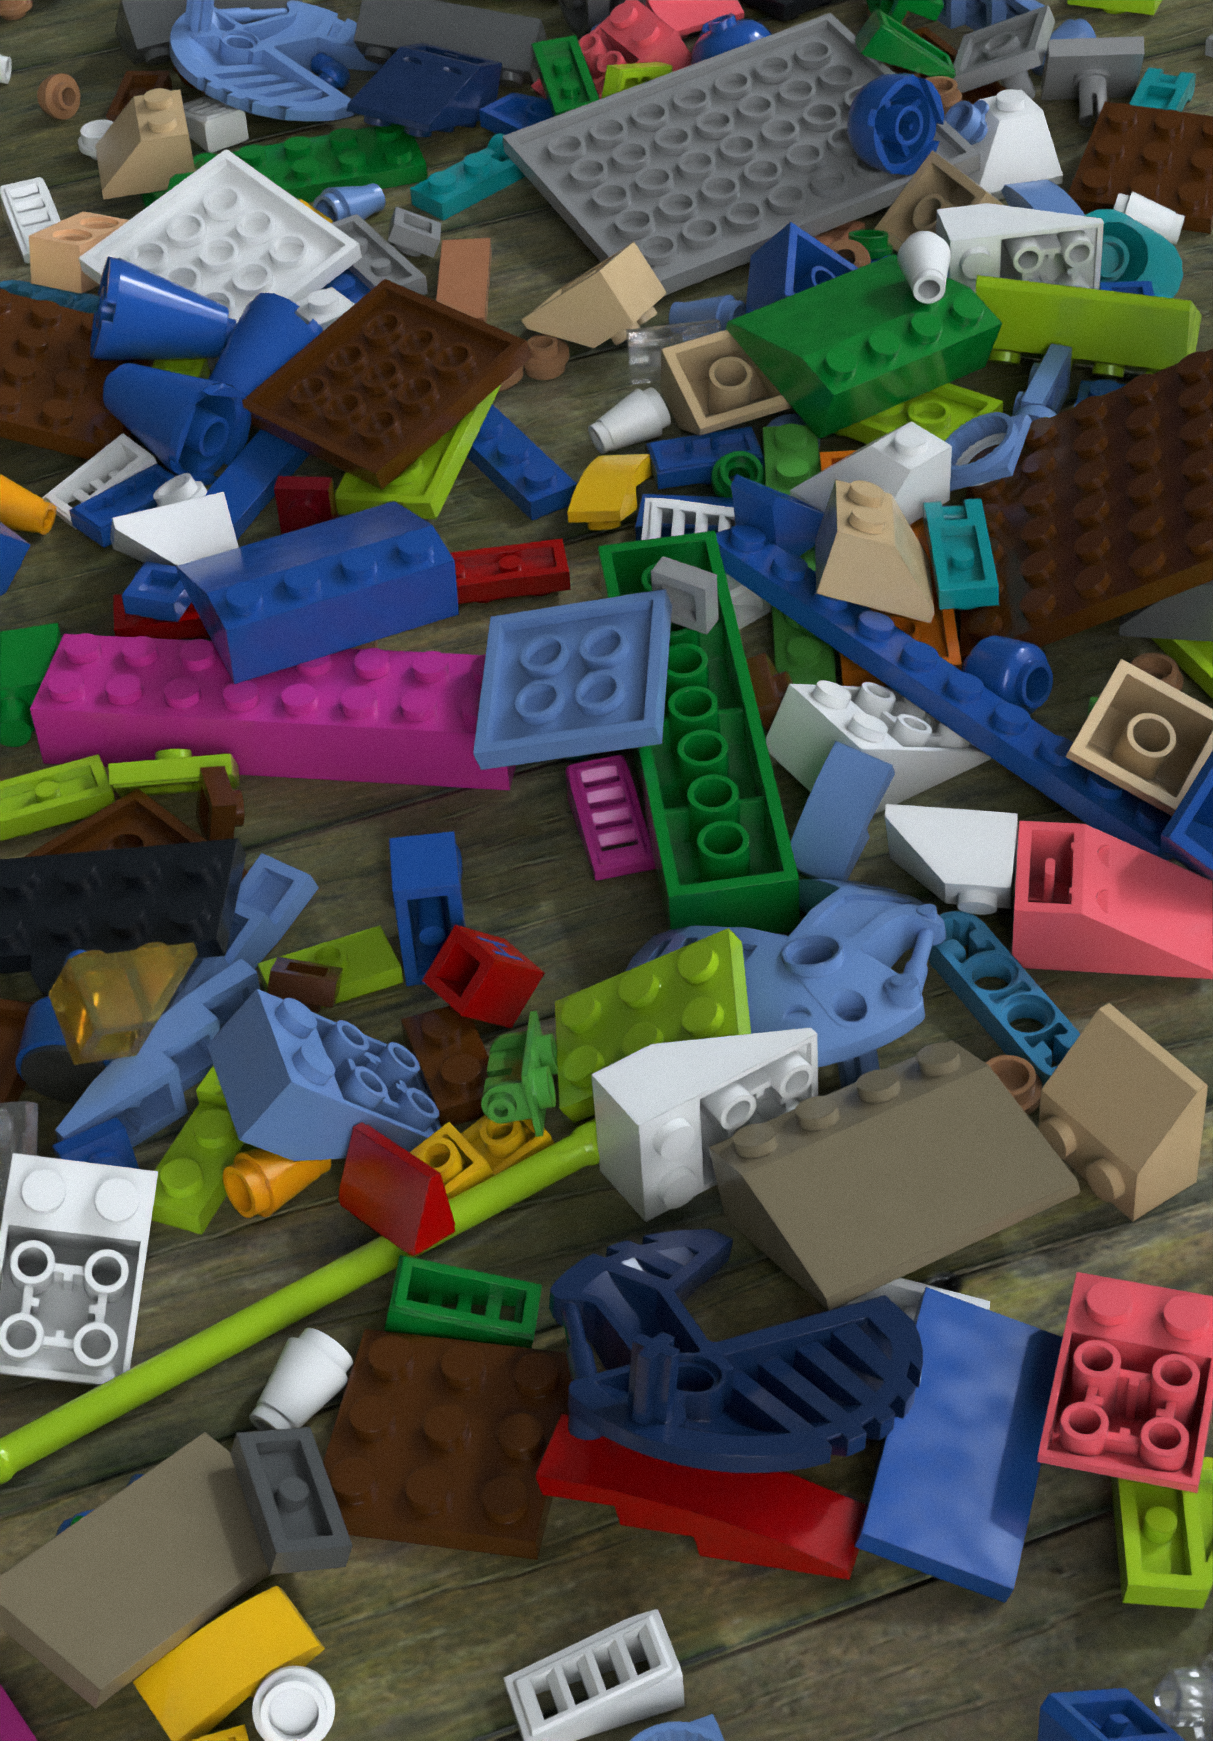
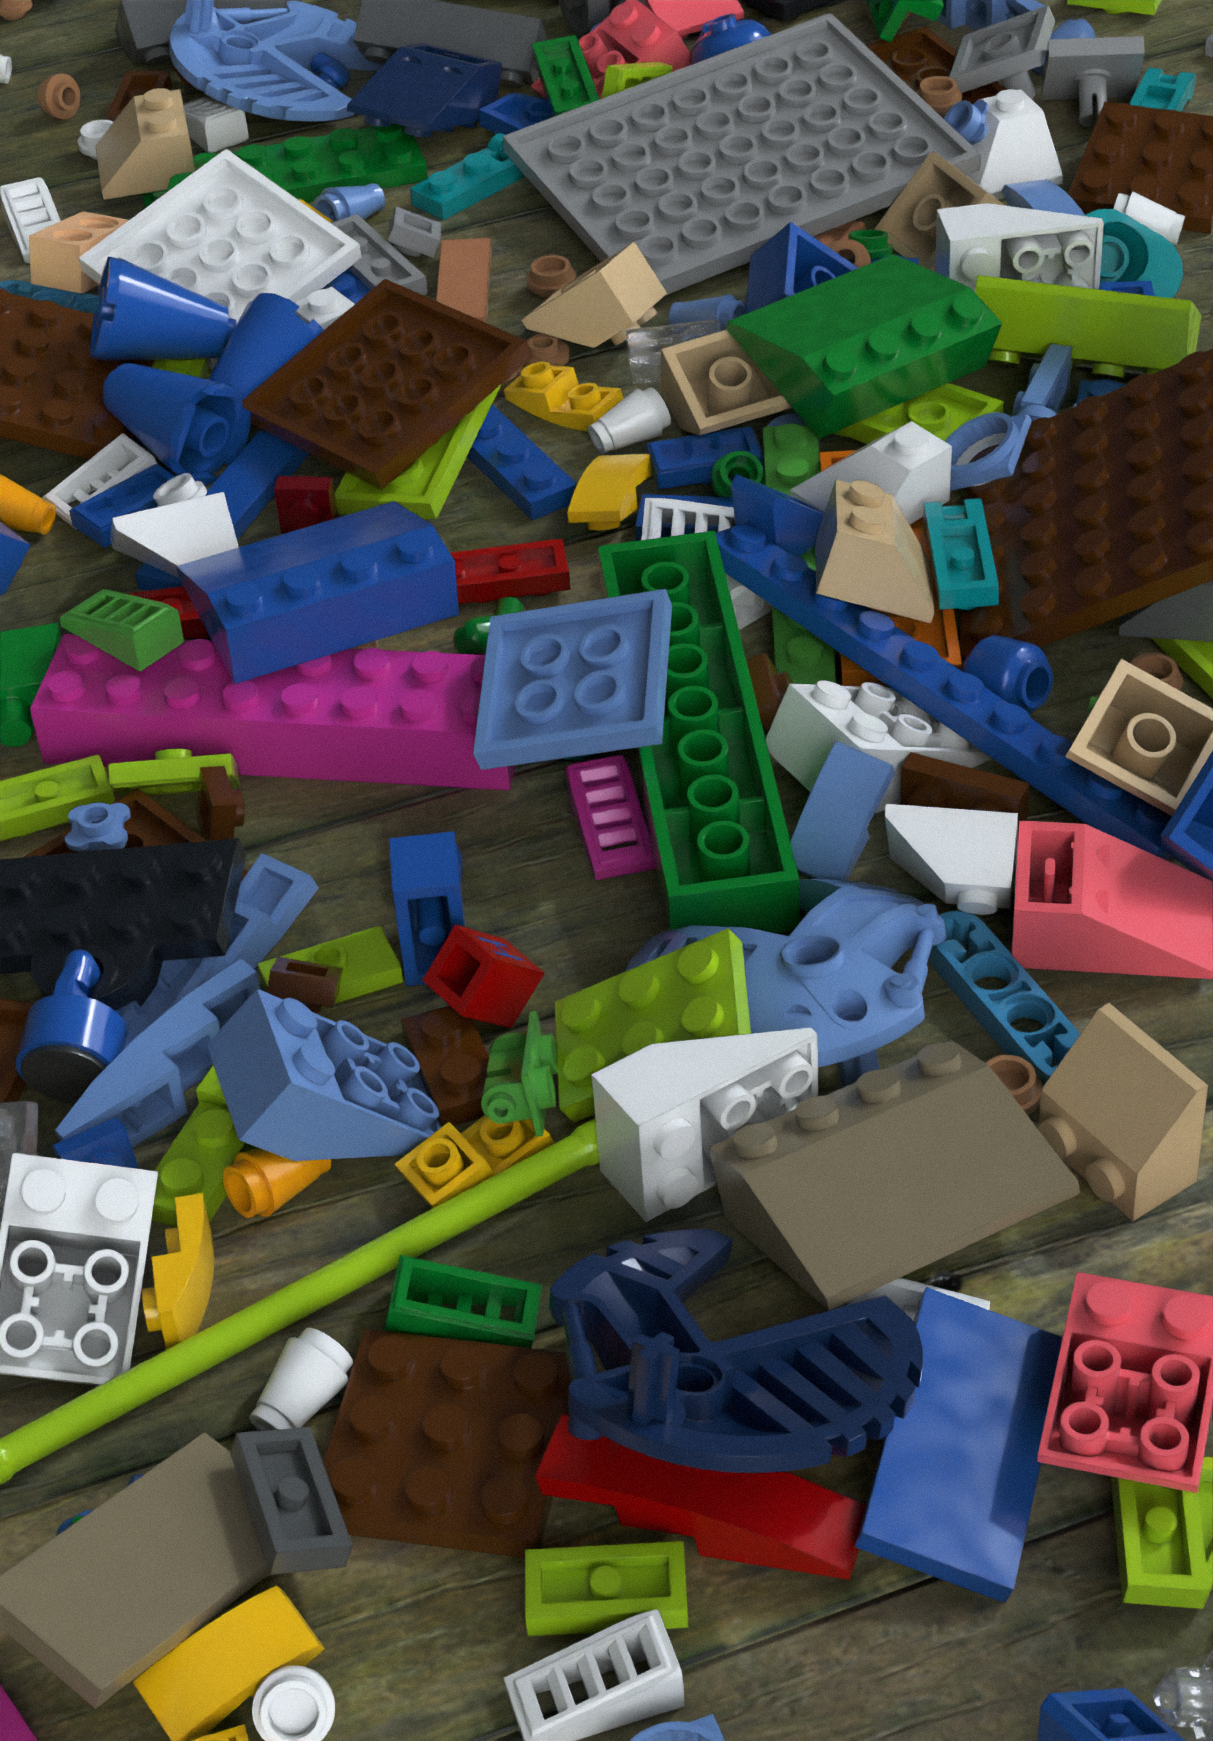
(98, 827): none -> medium blue plate
(116, 998): clear yellow slope -> none
(126, 627): none -> bright green slope
(156, 593): blue plate -> none
(183, 1275): none -> yellow slope
(394, 1192): red slope -> none
(474, 634): none -> green arm
(549, 274): none -> medium nougat plate
(558, 398): none -> yellow slope
(602, 1585): none -> lime plate
(690, 591): light grey plate -> none
(895, 44): green slope -> none
(895, 122): blue cylinder -> none
(925, 265): white cone -> none
(954, 786): none -> reddish brown plate

